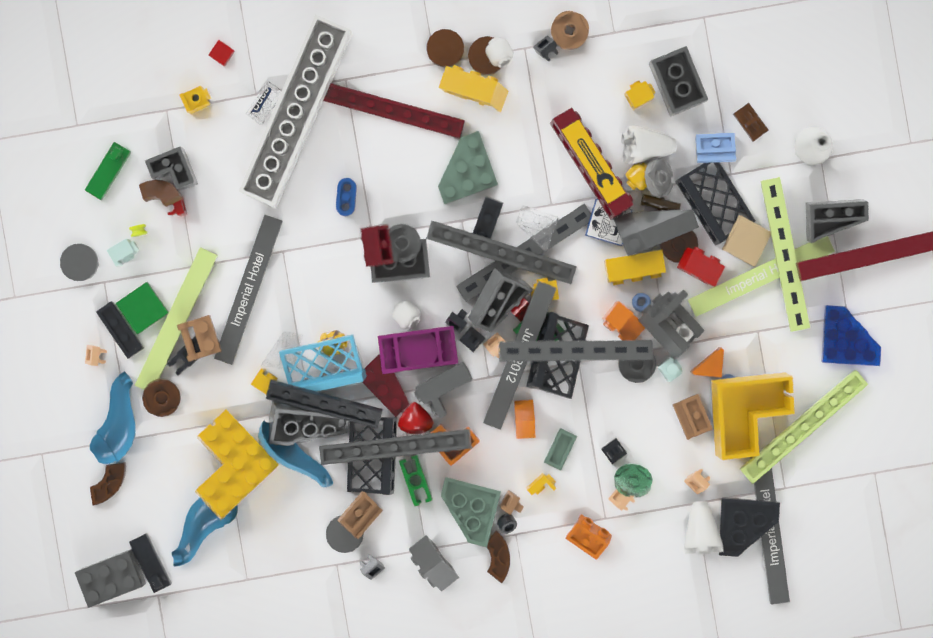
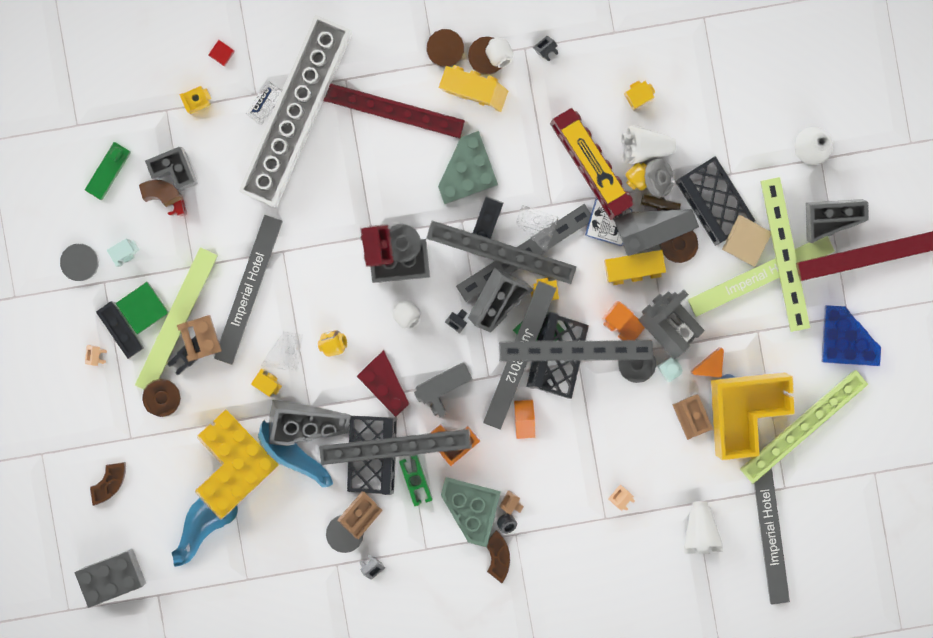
(119, 429): dark azure animal -> none
(138, 230): neon yellow bush -> none
(150, 563): black hinge -> none
(324, 403): black tile -> none
(330, 380): medium azure fence -> none
(346, 197): blue plate -> none
(415, 420): red piece -> none
(417, 349): magenta slope -> none
(432, 564): brick -> none
(472, 339): black tile -> none
(492, 344): light nougat tile -> none
(520, 311): red tile -> none
(537, 485): yellow bracket -> none
(560, 449): sand green tile -> none
(568, 41): medium nougat plate -> none
(589, 537): orange bracket -> none
(613, 451): black tile -> none
(633, 480): clear green tile -> none
(645, 297): medium blue plate -> none
(678, 81): dark grey brick -> none
(697, 482): light nougat tile -> none
(701, 266): red brick -> none
(715, 147): light blue plate -> none
(745, 522): black plate -> none
(750, 122): reddish brown hips -> none

